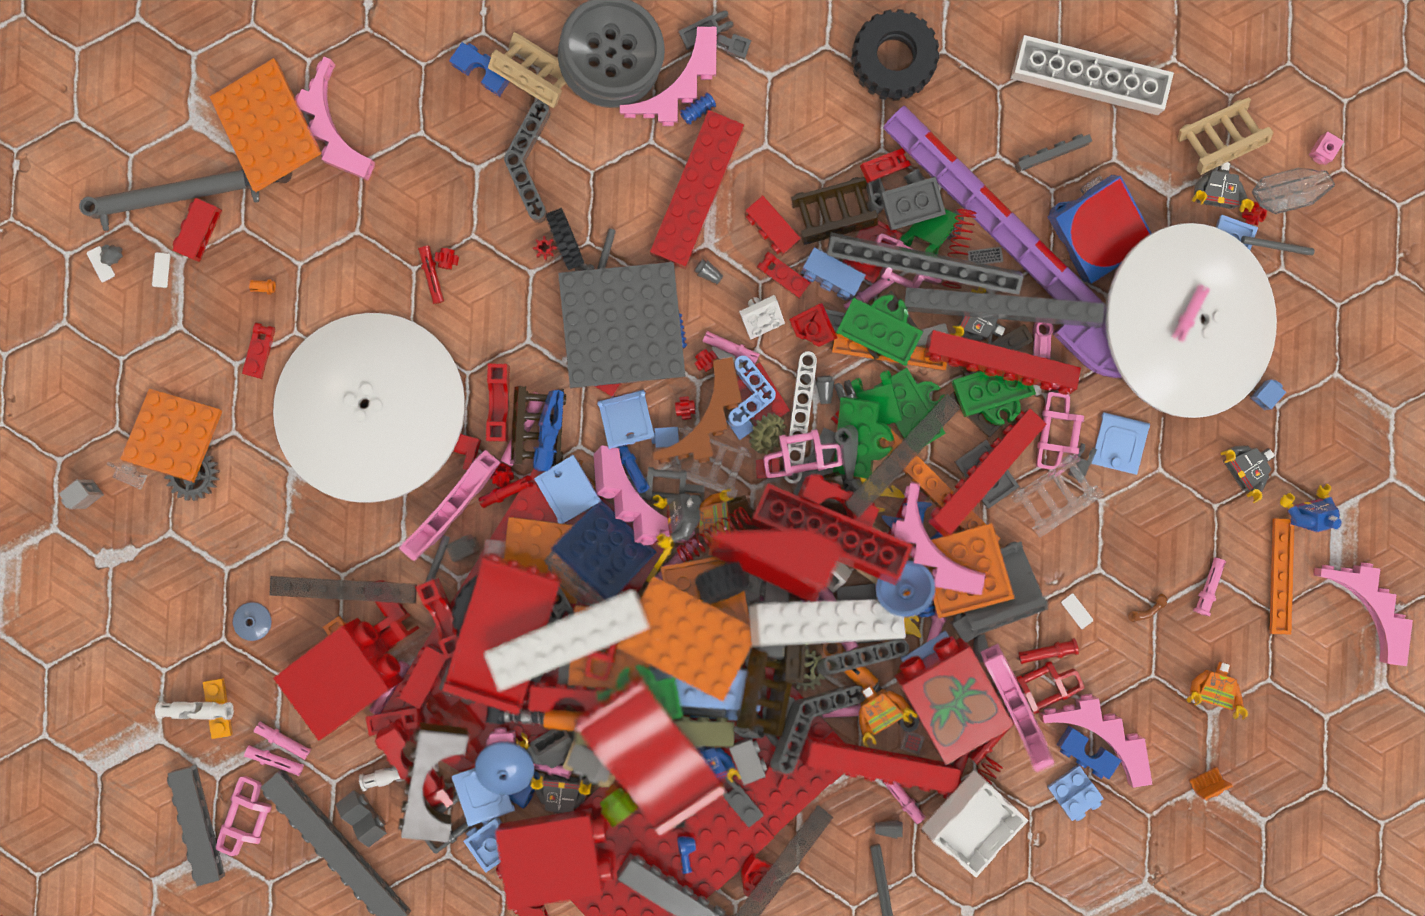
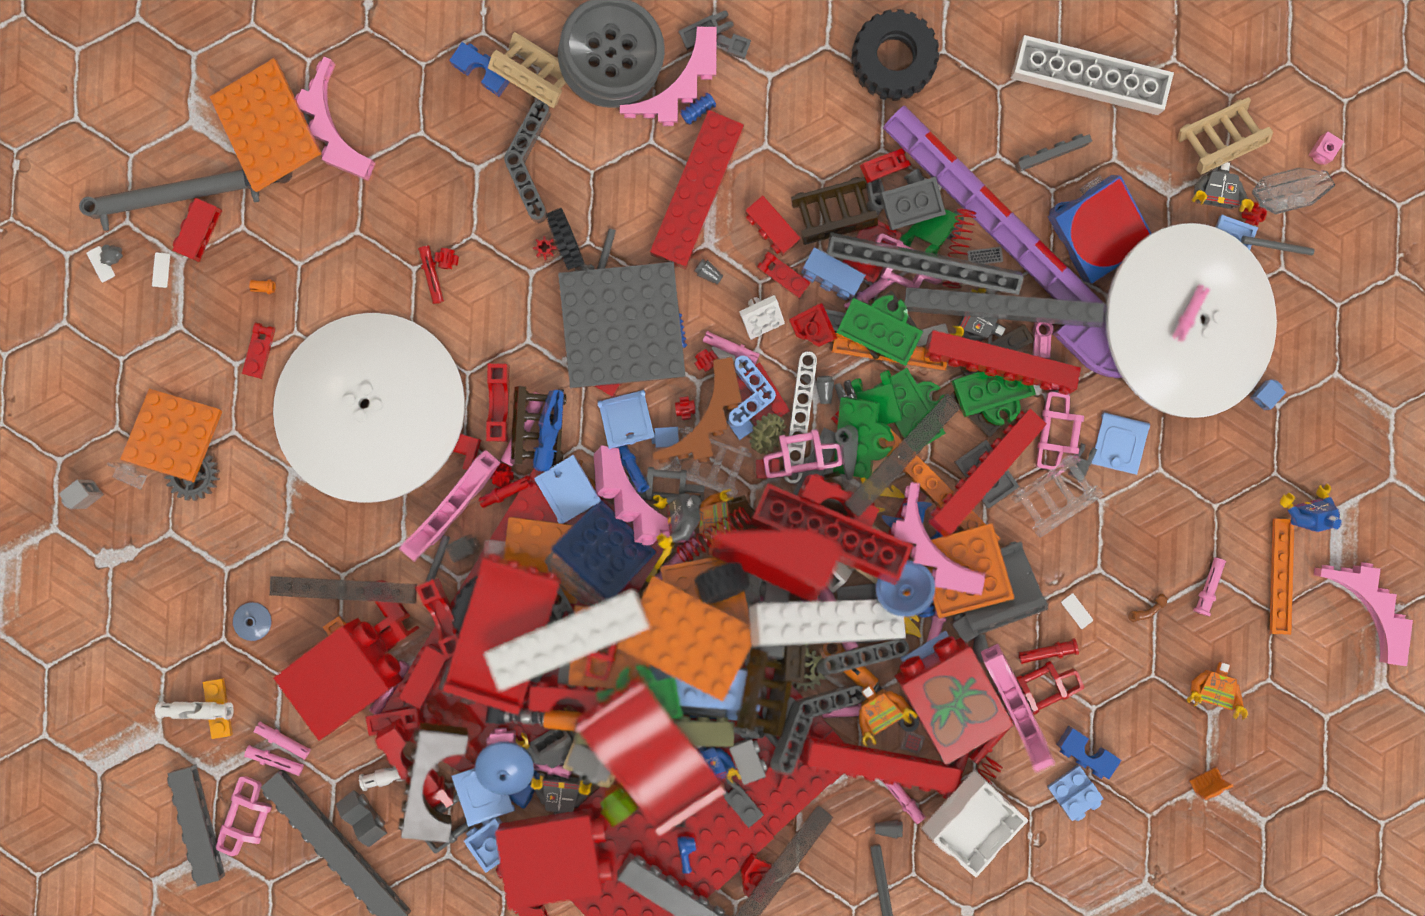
(851, 485): dark grey piece -> none
(1130, 749): bright pink arch -> none
(1249, 468): dark grey torso -> none

